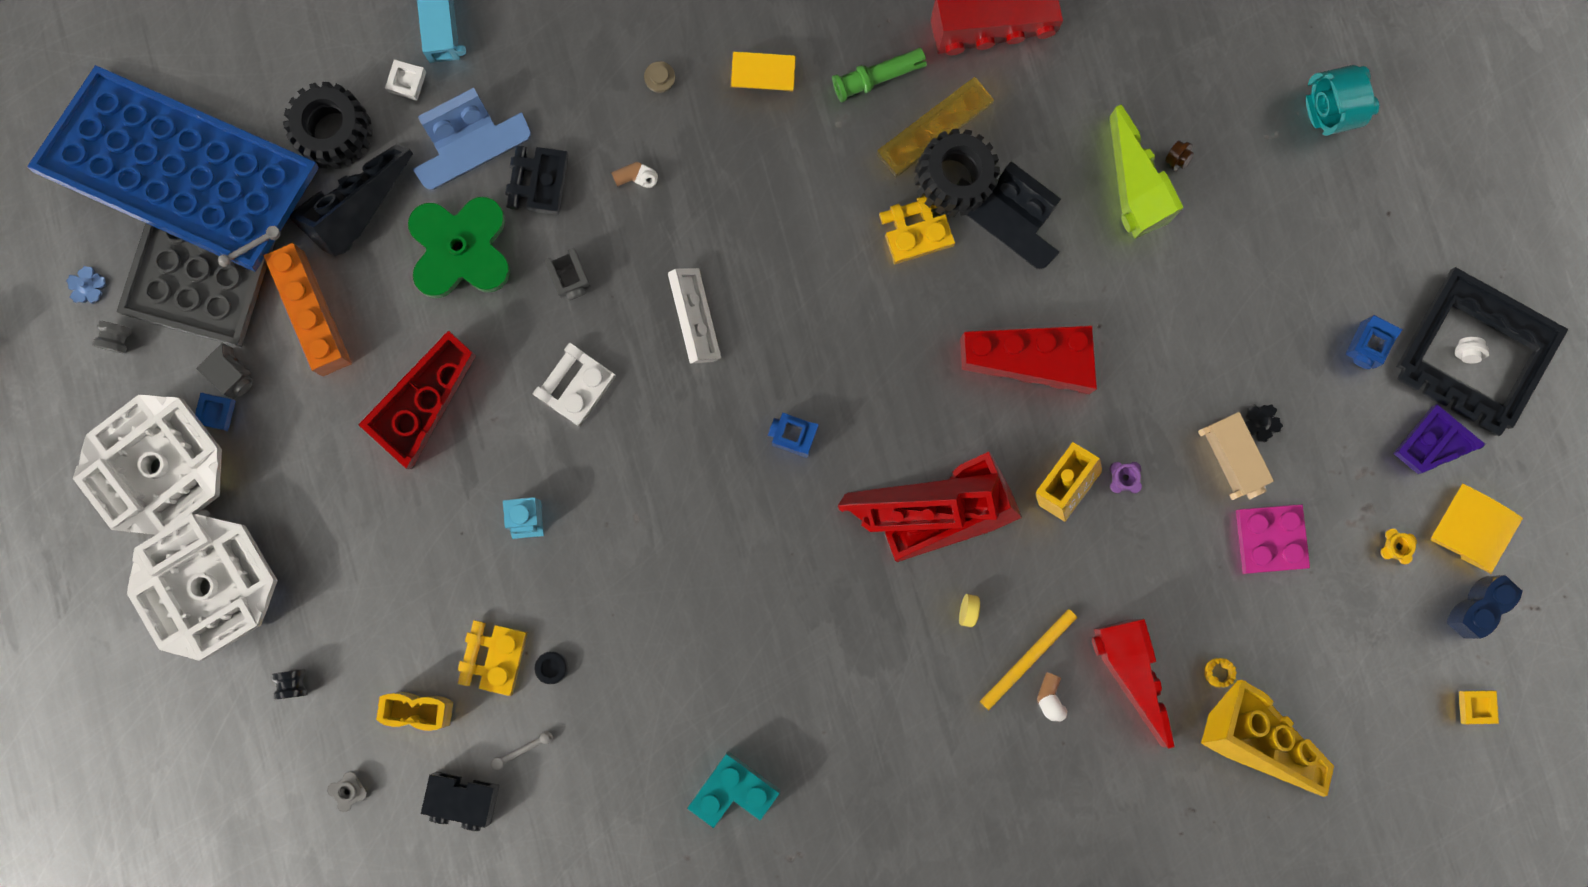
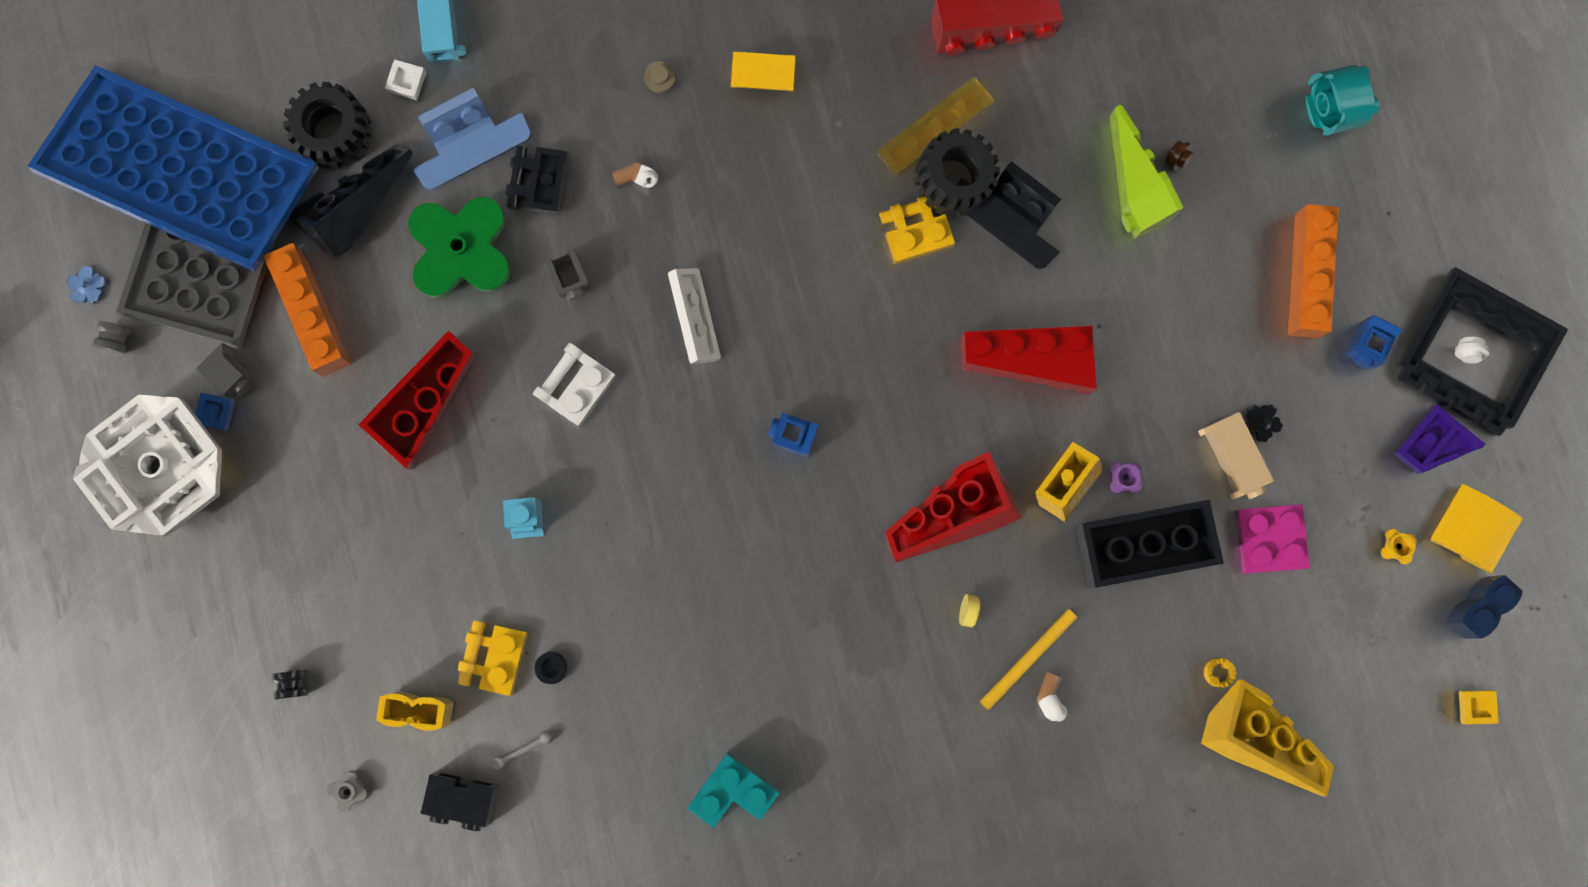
(169, 577): white piece -> none
(271, 233): light grey hinge -> none
(865, 78): bright green pin -> none
(926, 504): red wedge -> none
(1128, 656): red wedge -> none
(1149, 544): none -> black brick
(1313, 271): none -> orange brick

